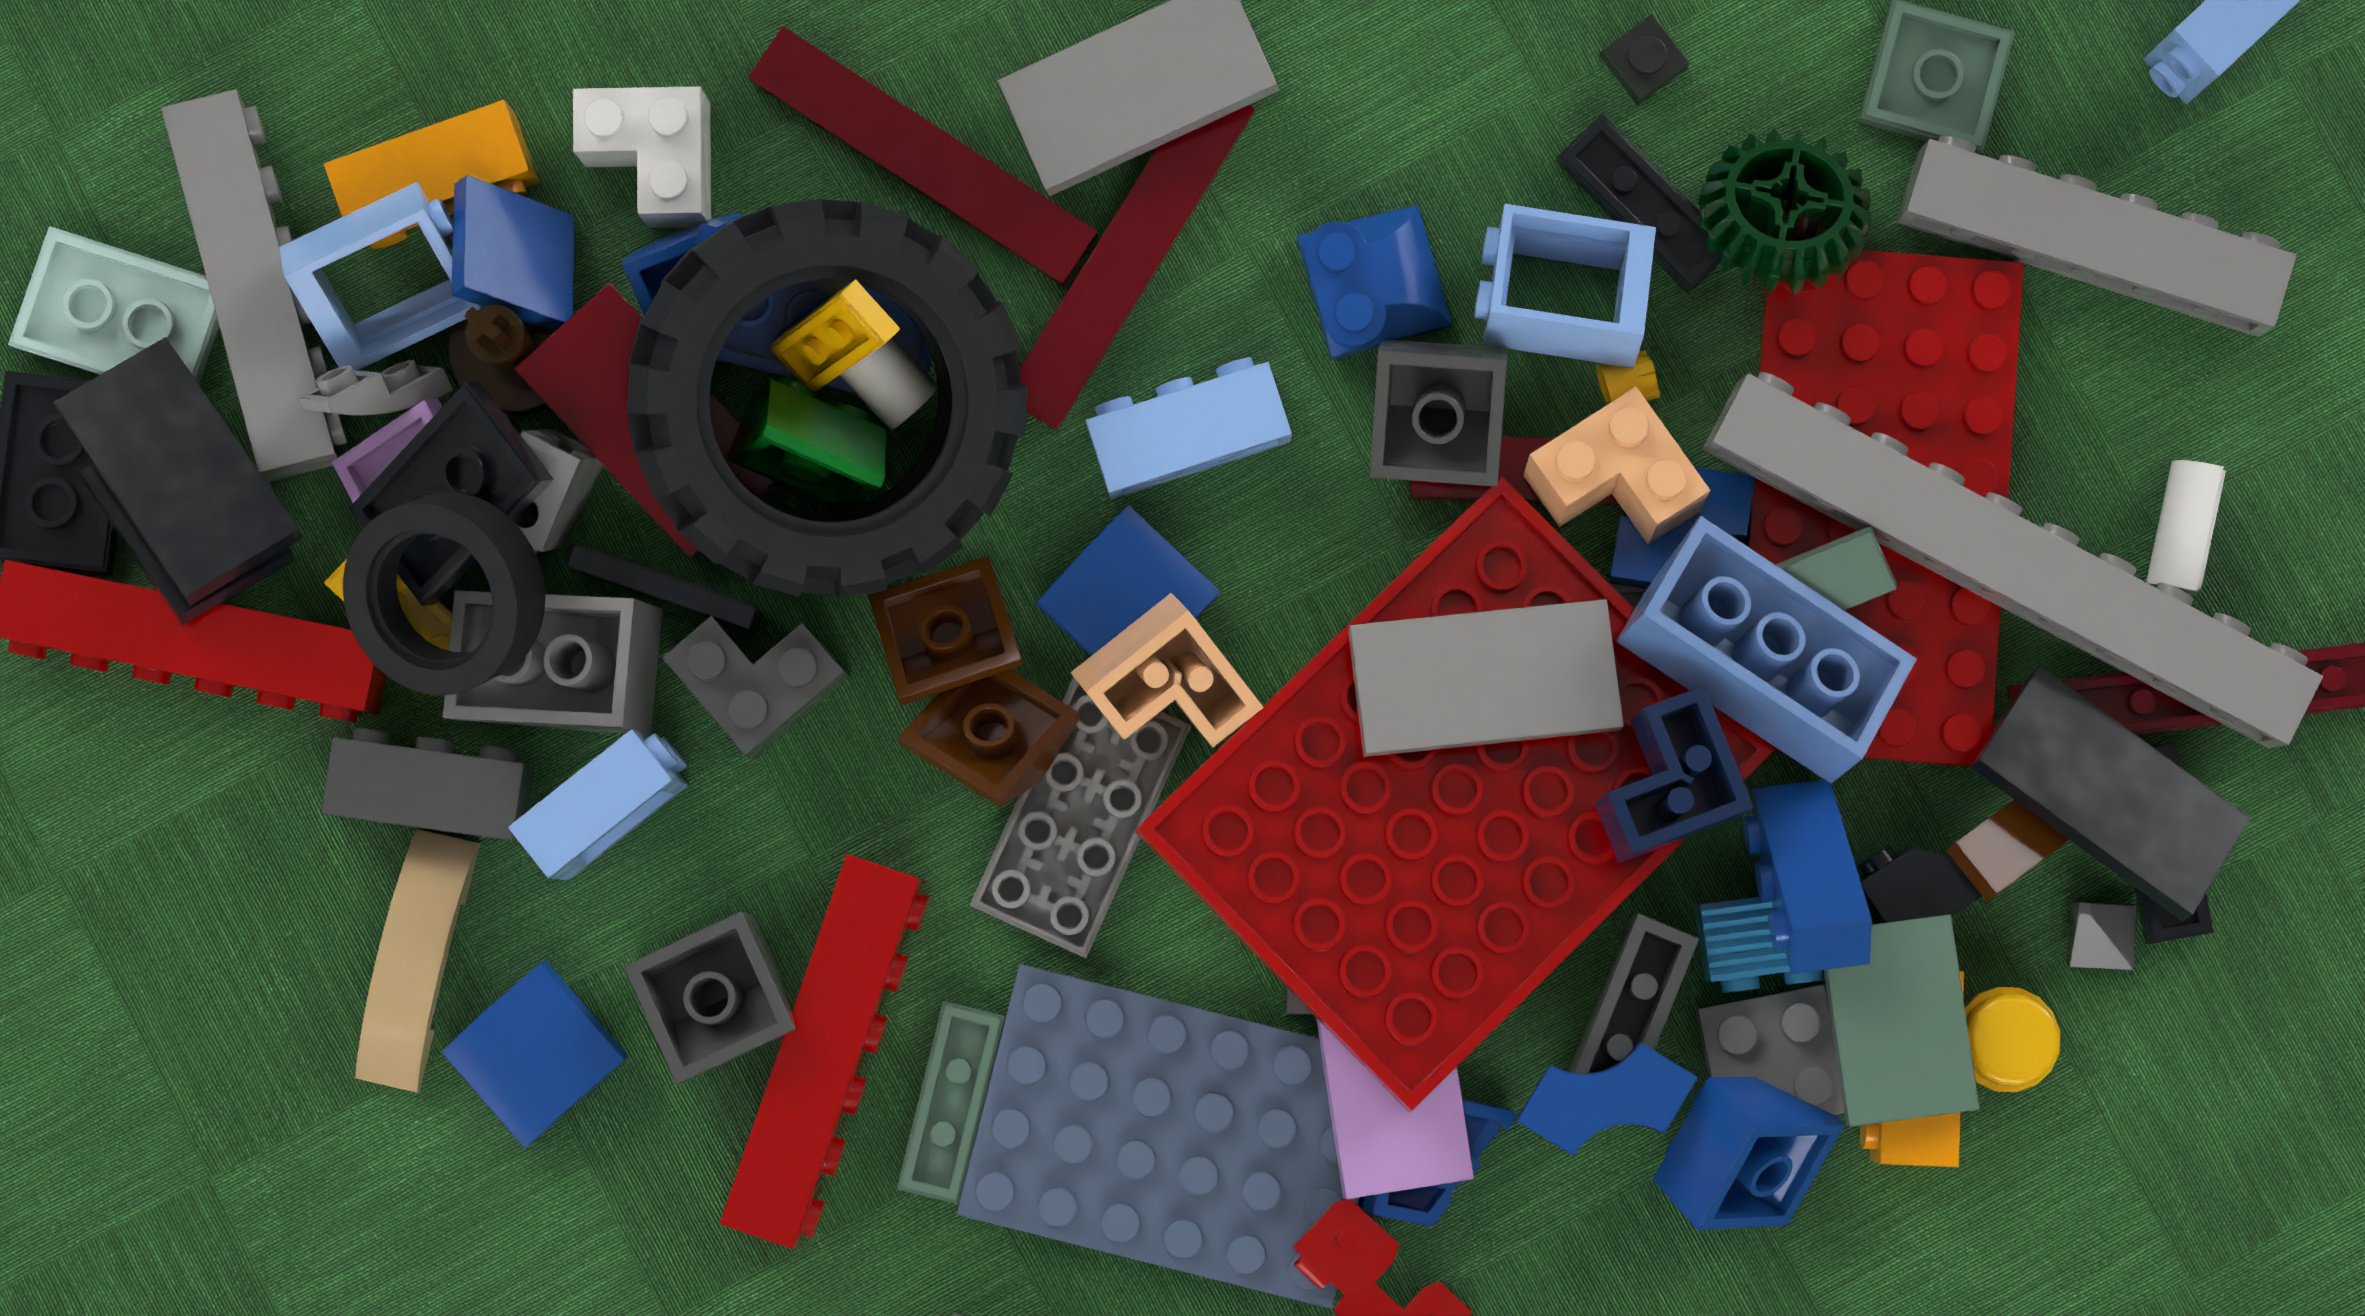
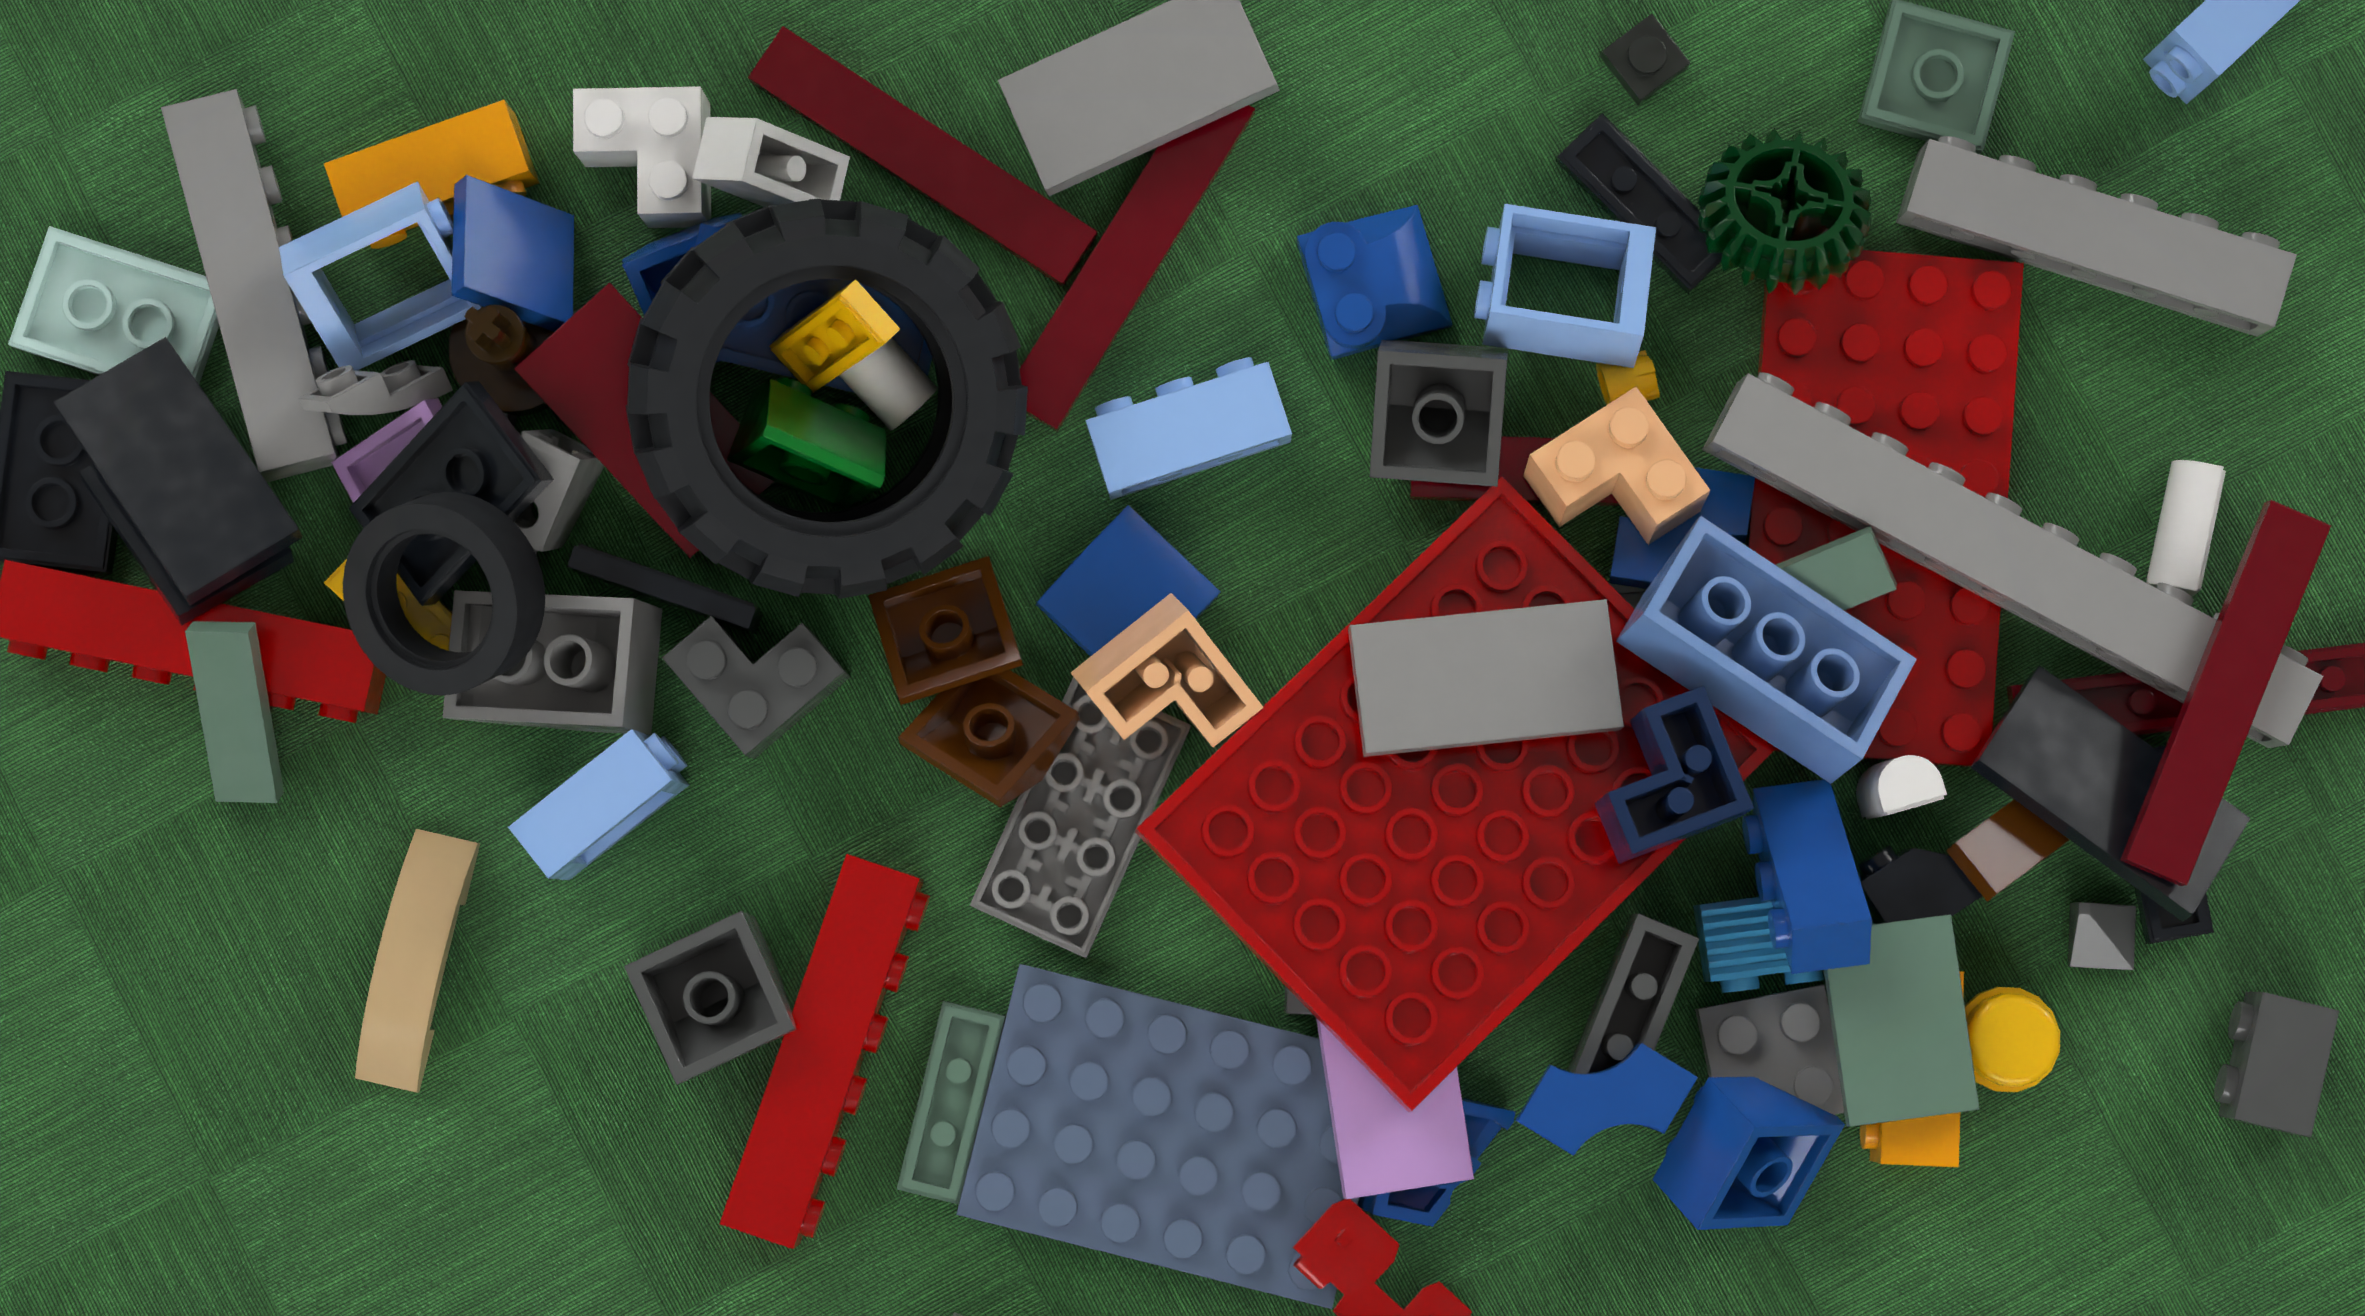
(235, 711): none -> sand green tile
(426, 785): dark grey brick -> none
(535, 1053): blue slope -> none
(767, 163): none -> white brick
(1898, 786): none -> white brick
(2225, 693): none -> dark red tile
(2276, 1062): none -> dark grey brick

